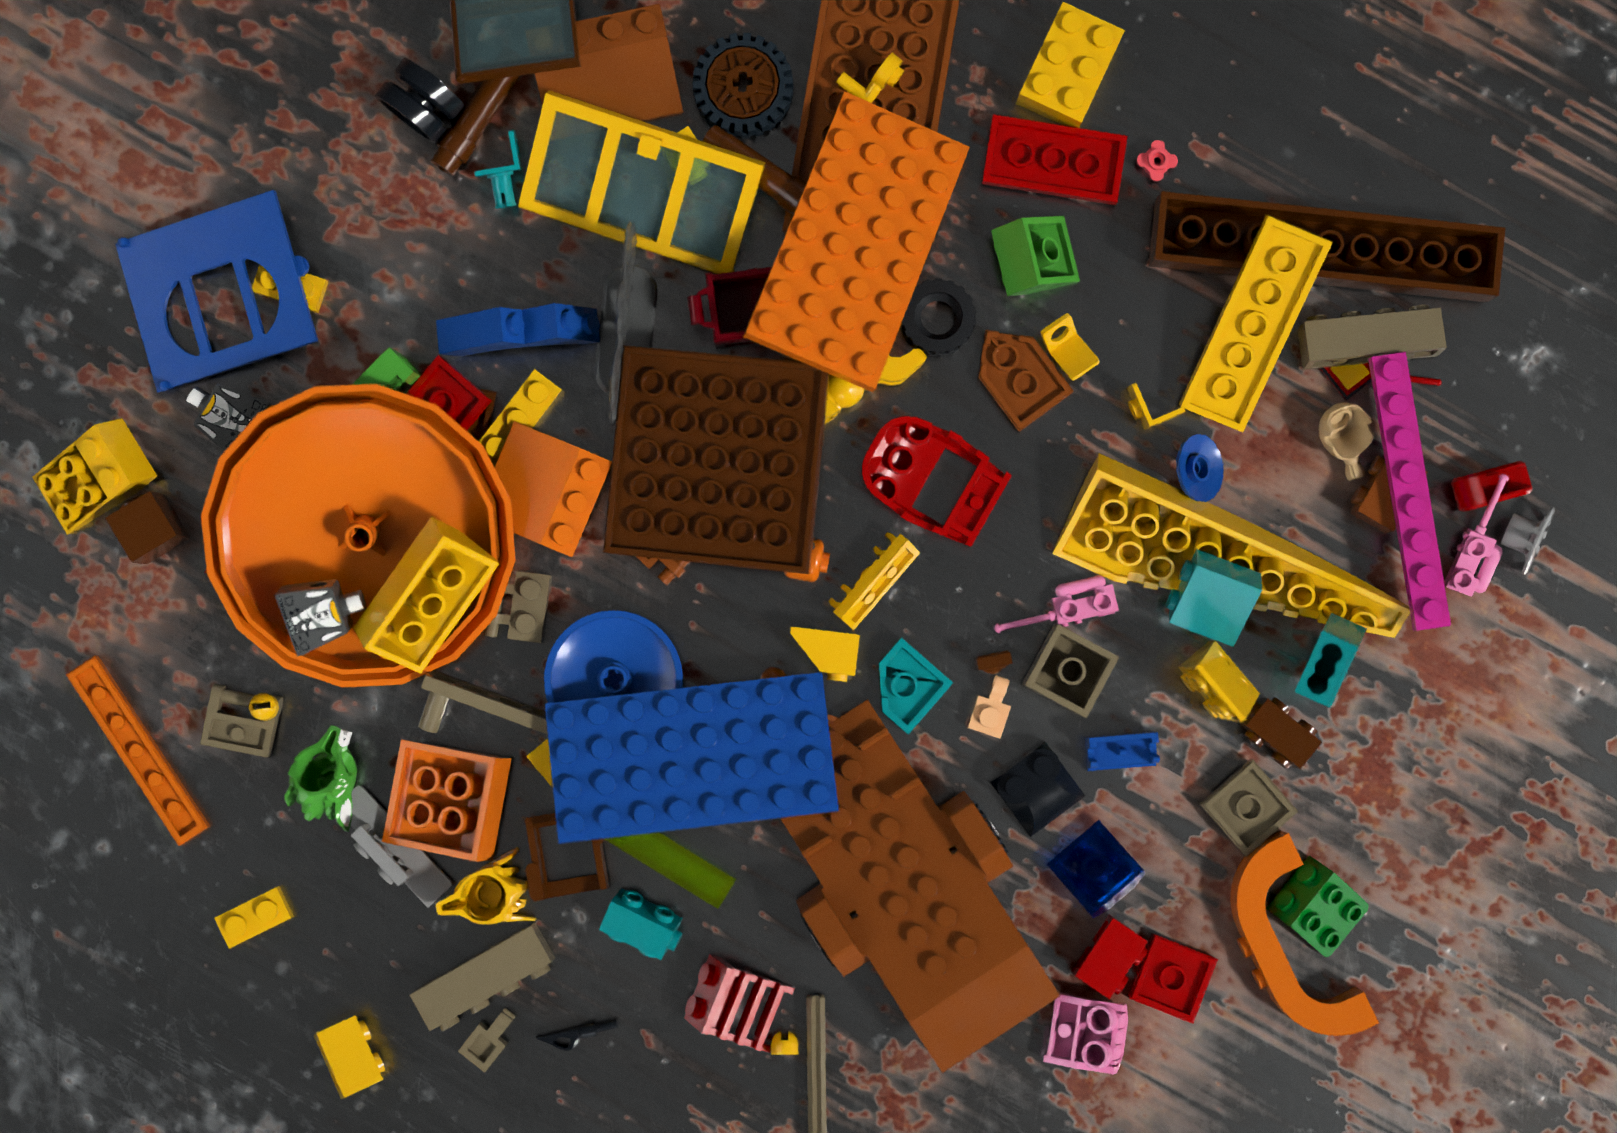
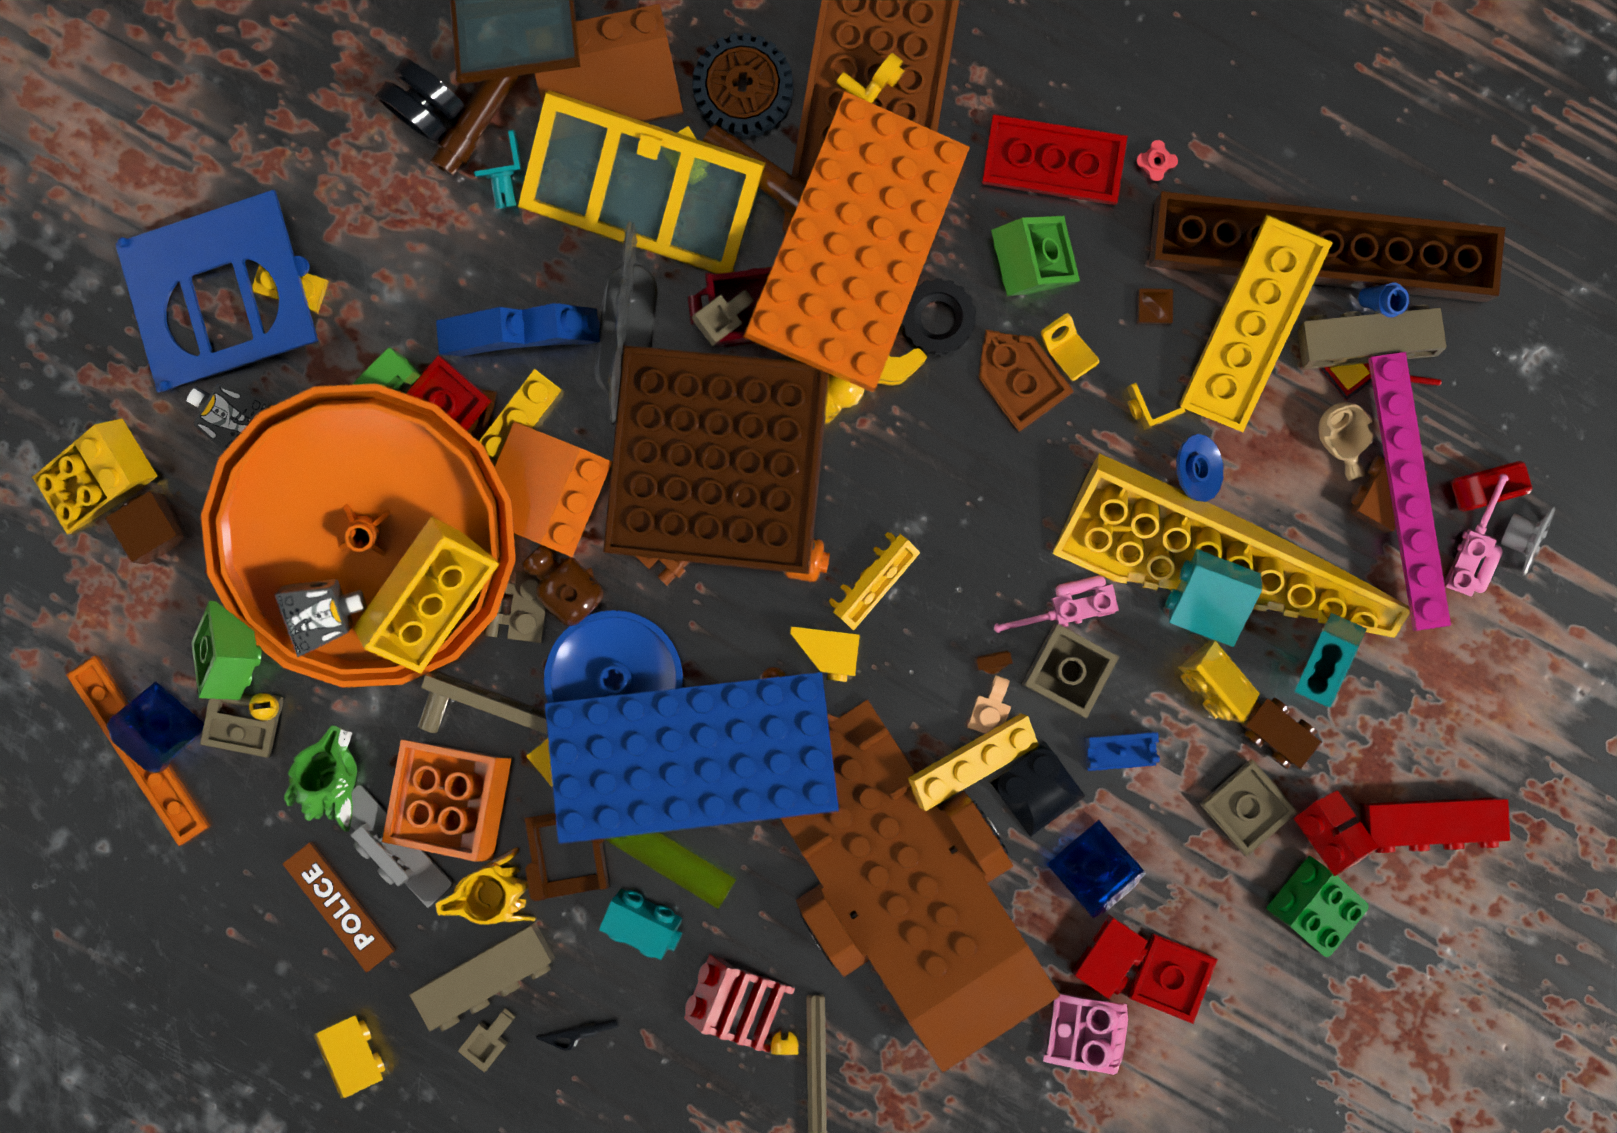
(154, 728): none -> clear blue slope
(223, 654): none -> bright green slope
(254, 917): yellow plate -> none
(339, 906): none -> dark orange tile
(565, 587): none -> reddish brown piece
(720, 317): none -> dark tan plate
(903, 461): red slope -> none
(909, 685): teal plate -> none
(973, 762): none -> yellow plate
(1069, 66): yellow brick -> none
(1155, 306): none -> reddish brown tile
(1256, 873): orange arch -> none
(1336, 848): none -> red piece
(1385, 299): none -> blue cone
(1437, 822): none -> red brick

